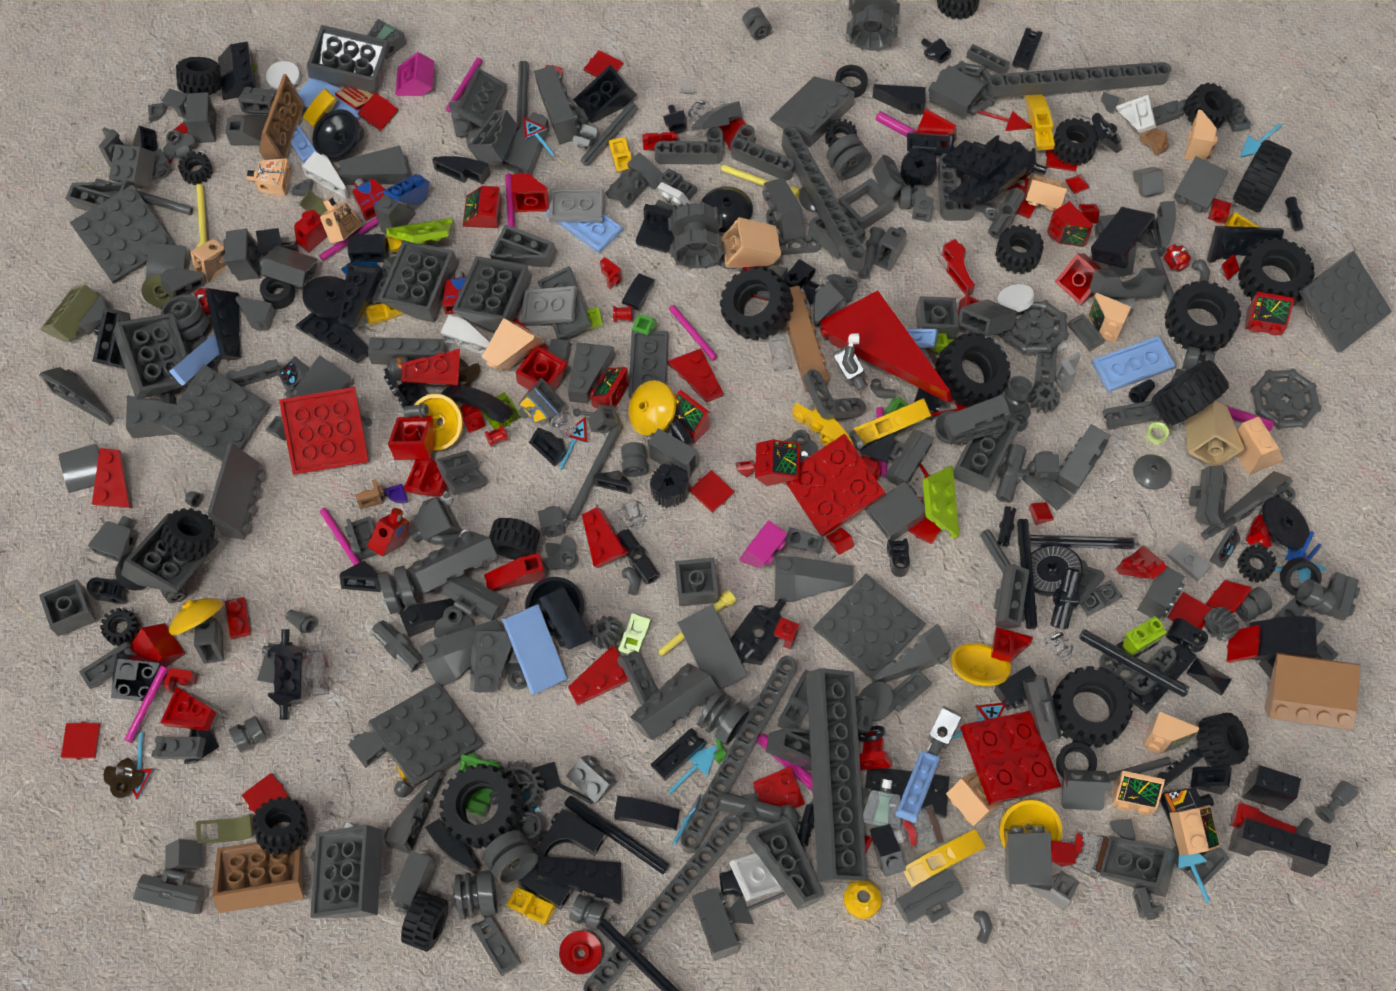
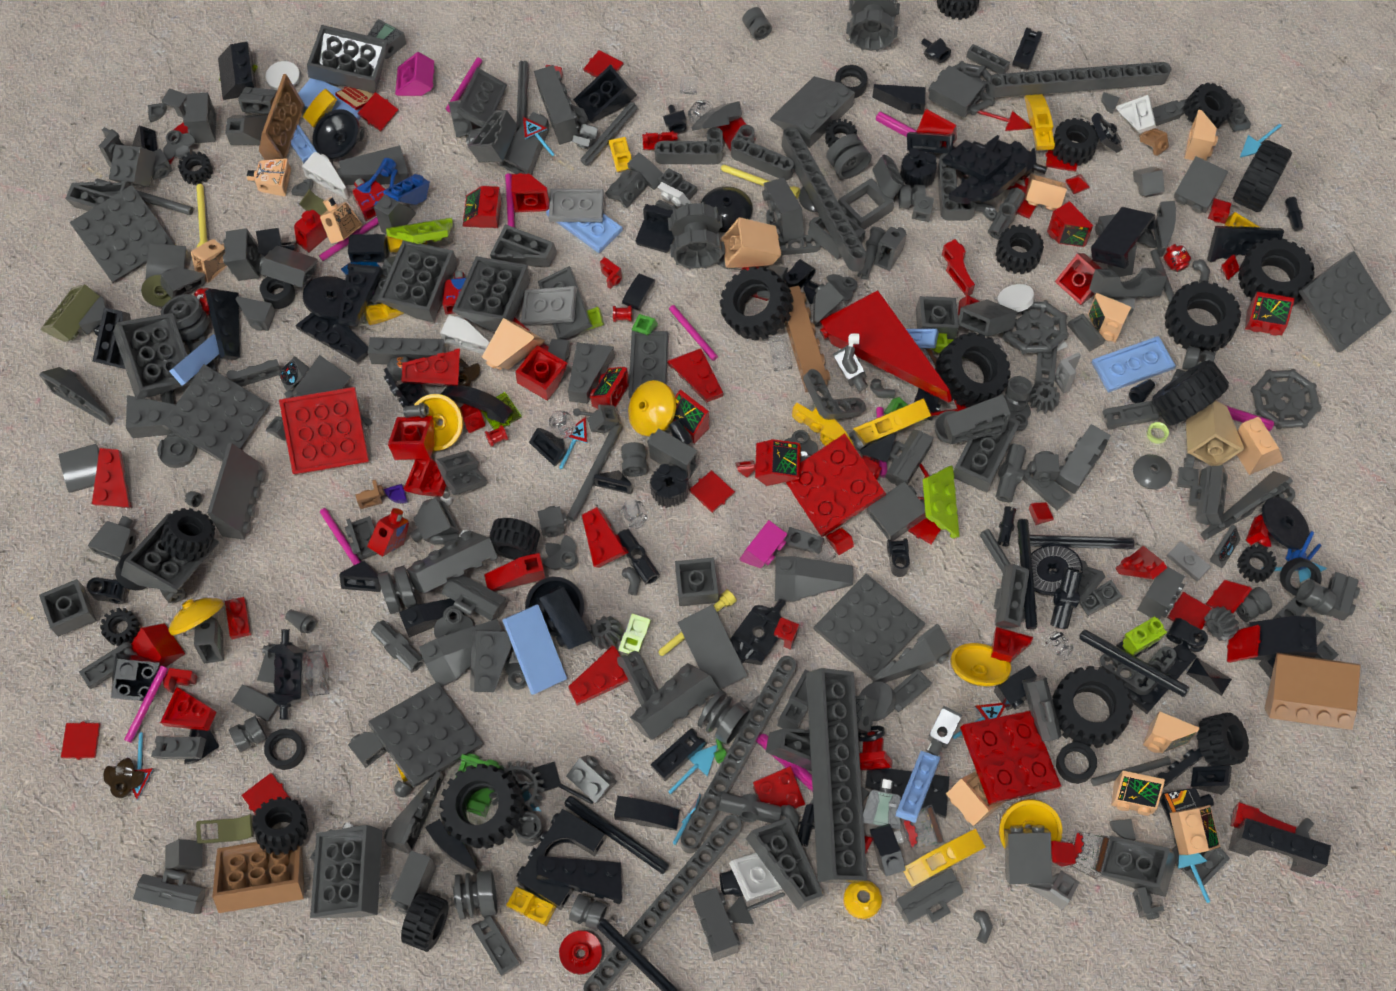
(175, 451): none -> dark grey tile
(198, 75): black tyre -> none
(254, 702): none -> dark grey slope
(277, 736): none -> black tyre
(386, 168): none -> blue plant
(462, 168): black slope -> none
(510, 857): dark grey wheel -> none
(540, 402): dark grey torso -> none
(1084, 789): dark grey bracket -> none
(1090, 211): red slope -> none
(1188, 475): none -> dark grey plate
(1271, 788): black brick -> none
(1340, 797): dark grey piece -> none

